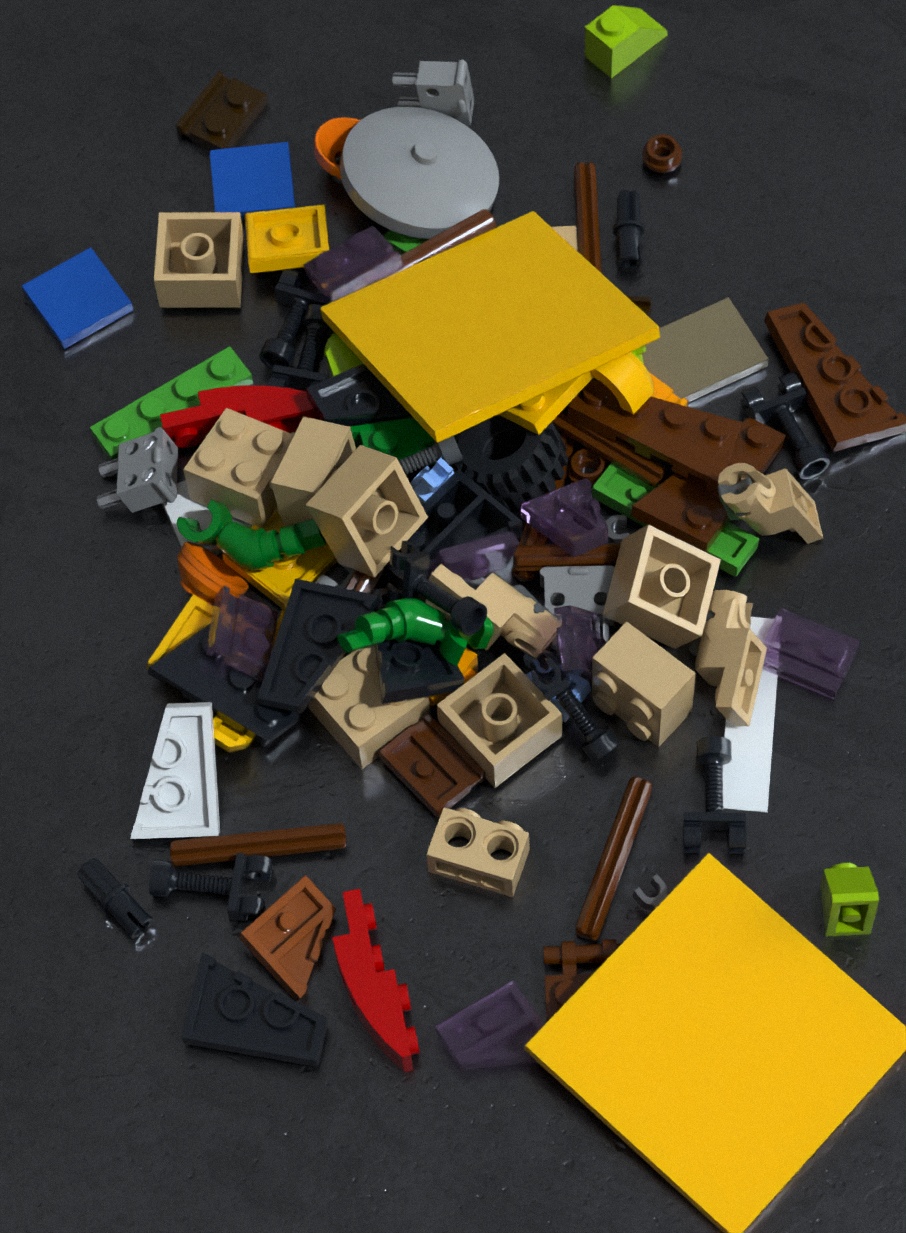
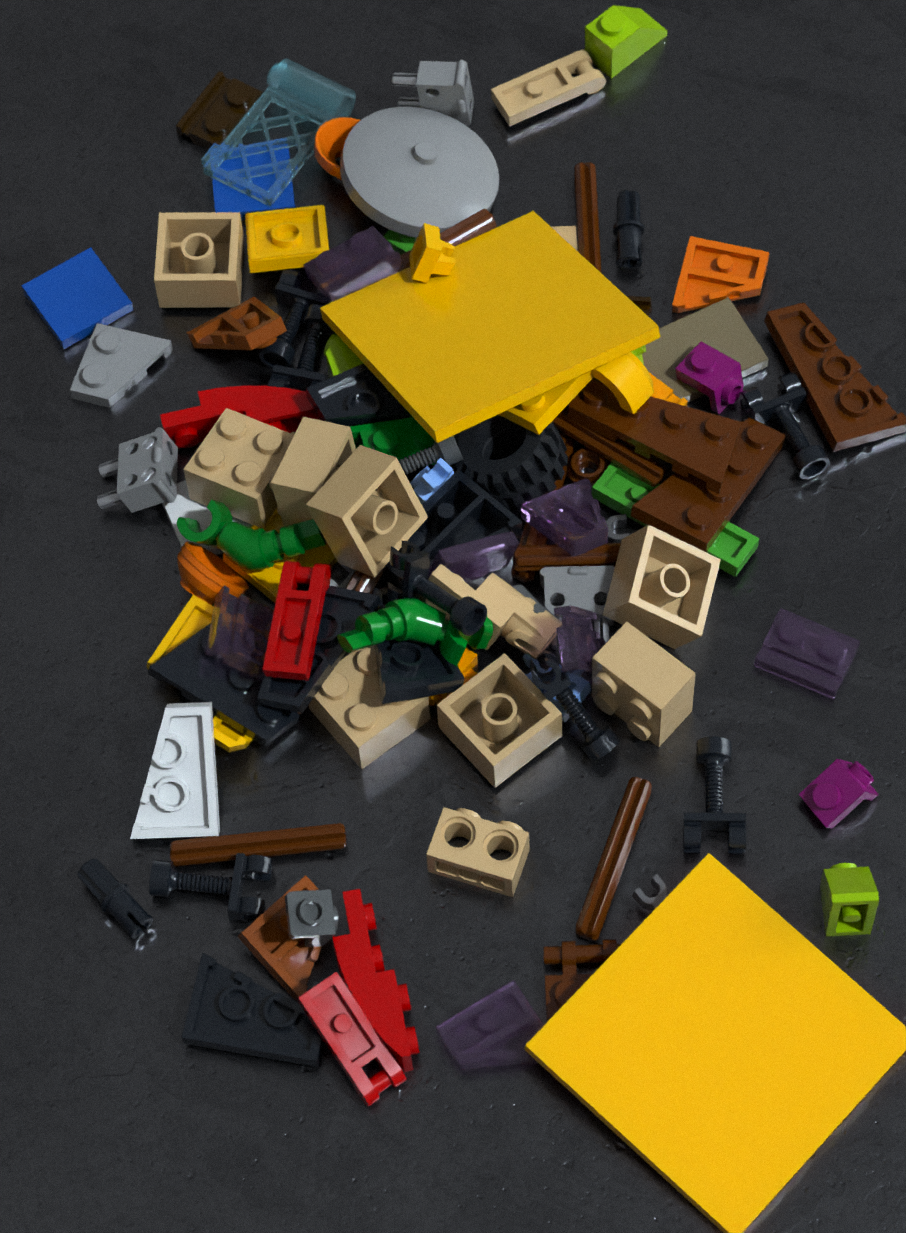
(114, 363): none -> light grey wing
(143, 415): bright green plate -> none
(240, 328): none -> dark orange wing
(296, 621): none -> red plate
(298, 91): none -> clear light blue piece
(311, 916): none -> dark grey bracket
(350, 1037): none -> plate
(430, 255): none -> yellow tile
(432, 765): reddish brown plate -> none
(547, 87): none -> tan plate
(662, 145): reddish brown plate -> none
(712, 375): none -> magenta bracket
(717, 272): none -> orange wing
(730, 655): tan plate -> none
(748, 773): white sticker -> none
(768, 502): tan plate -> none
(838, 791): none -> magenta bracket

